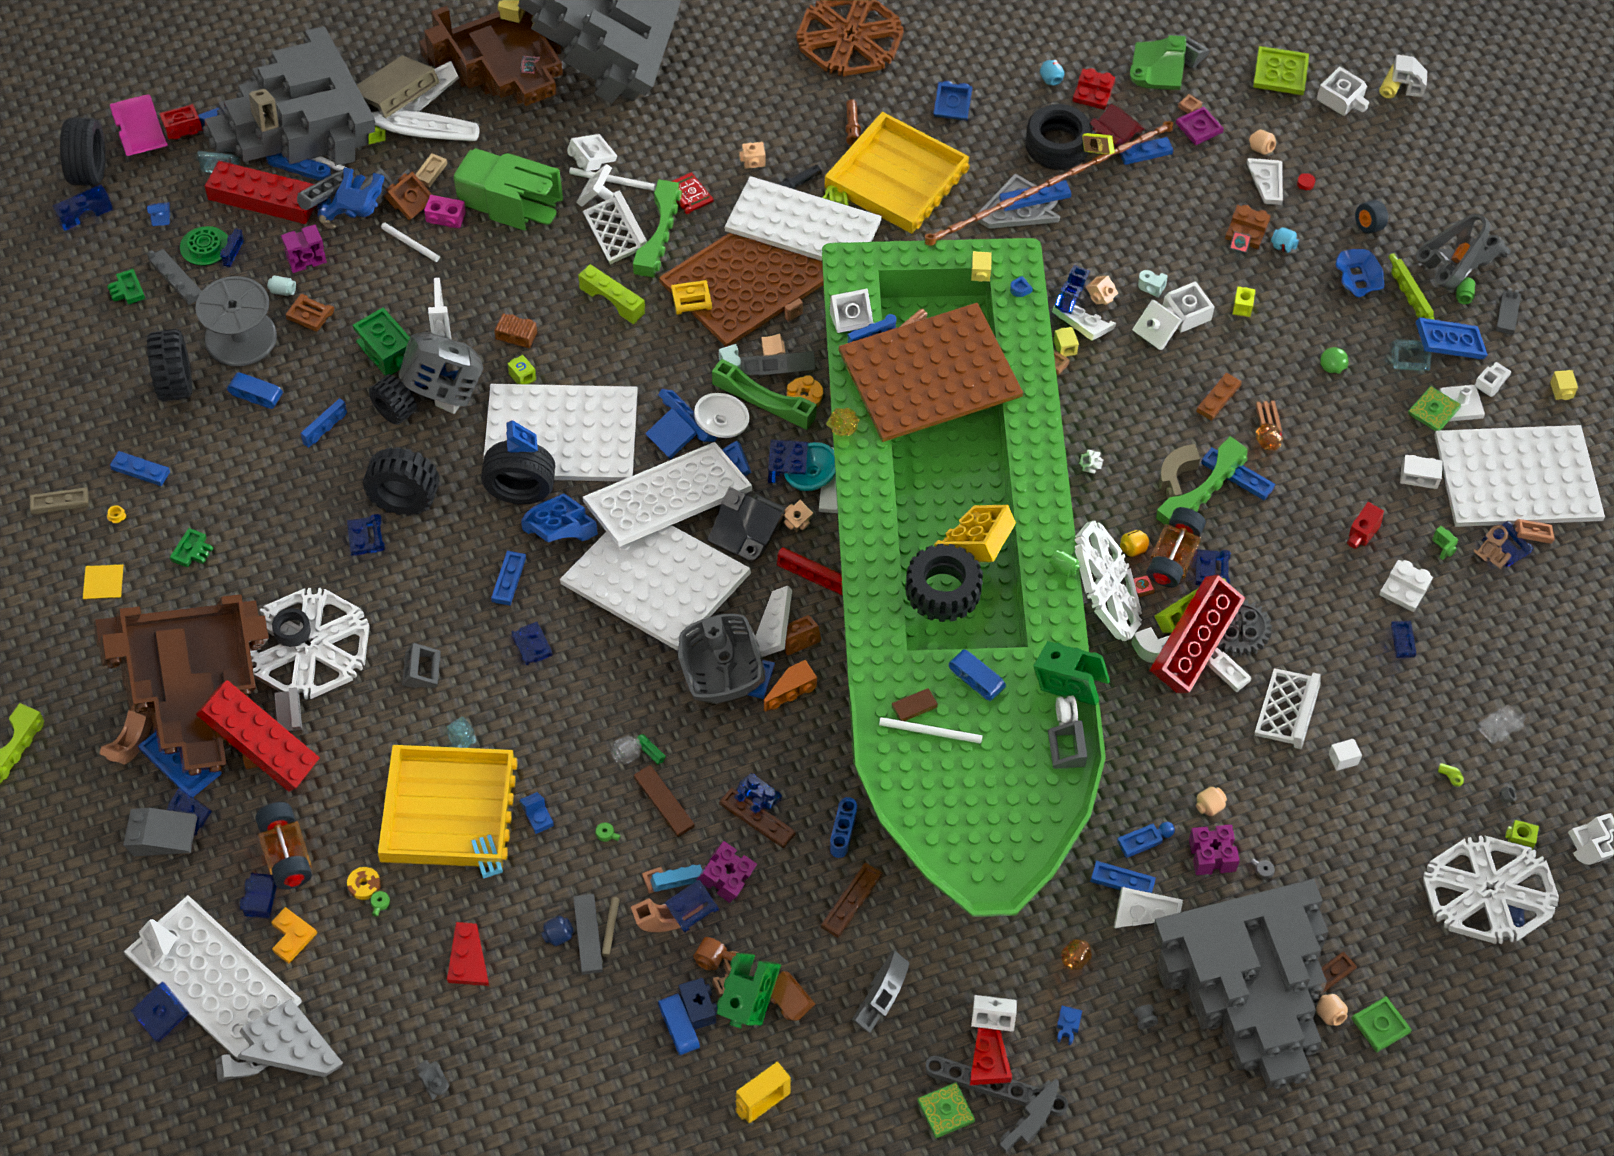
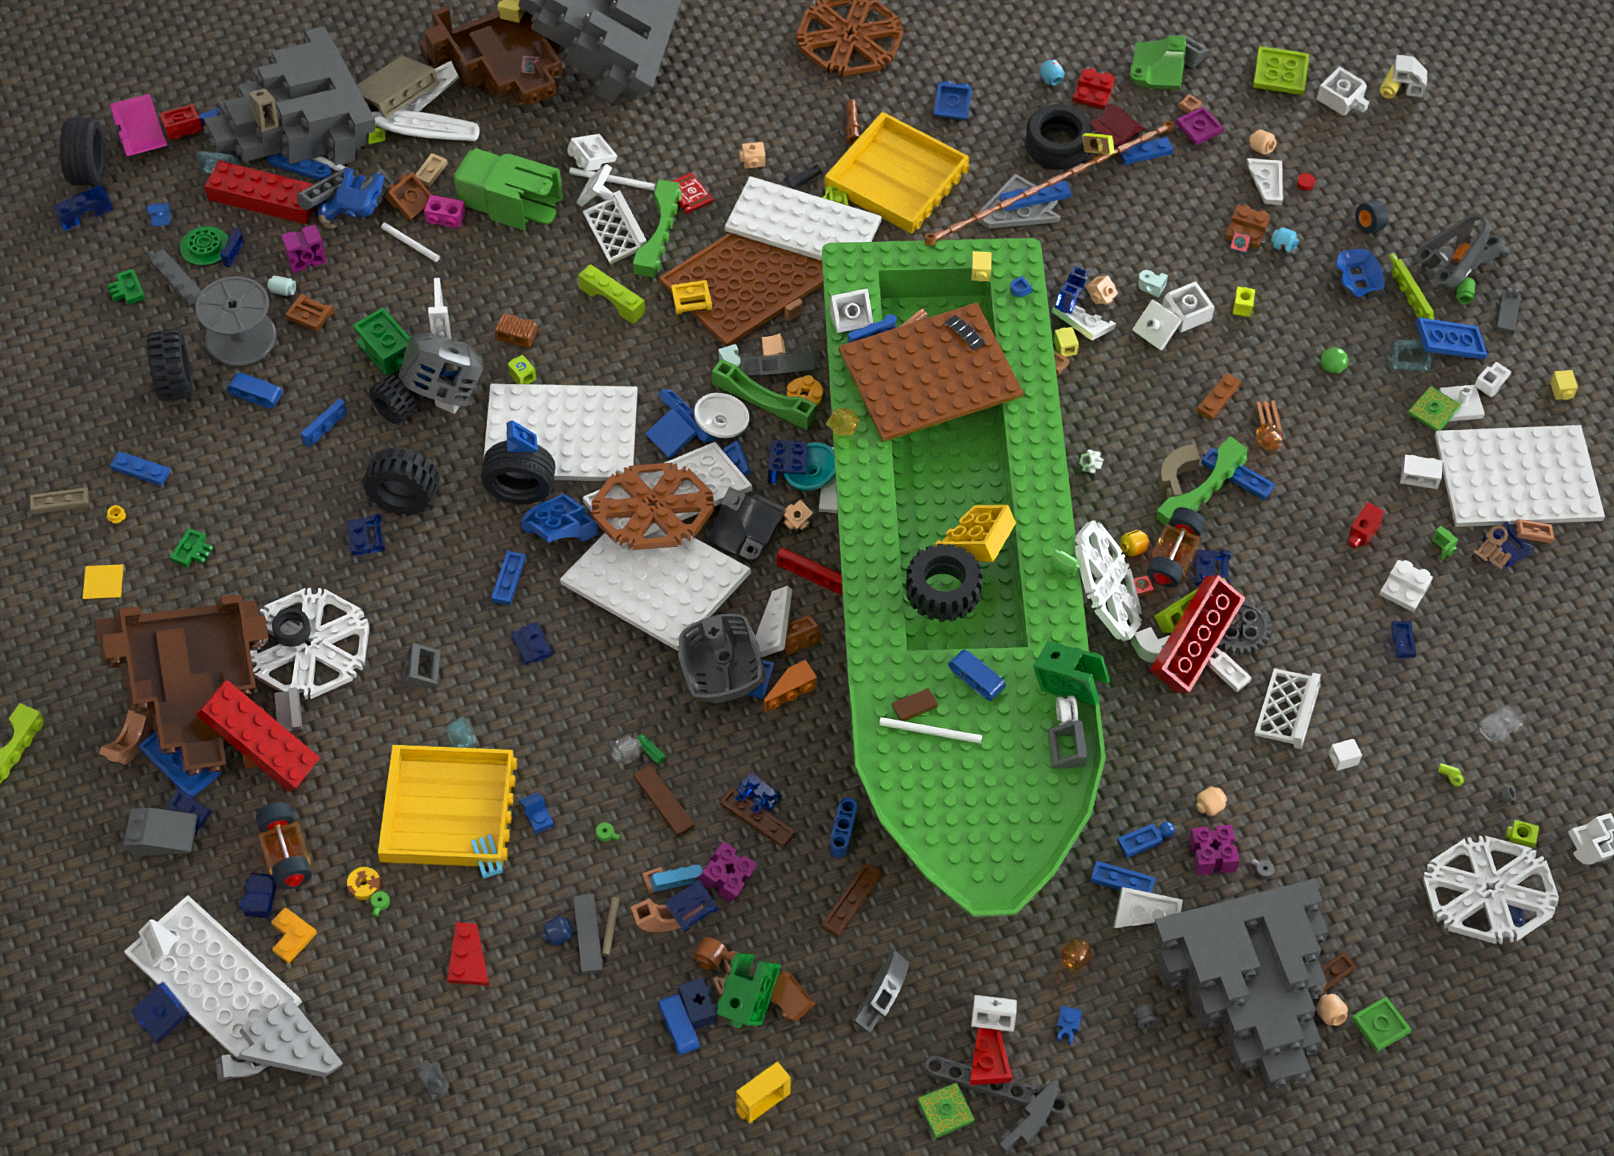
(644, 515): none -> dark orange plate
(965, 332): none -> black sticker

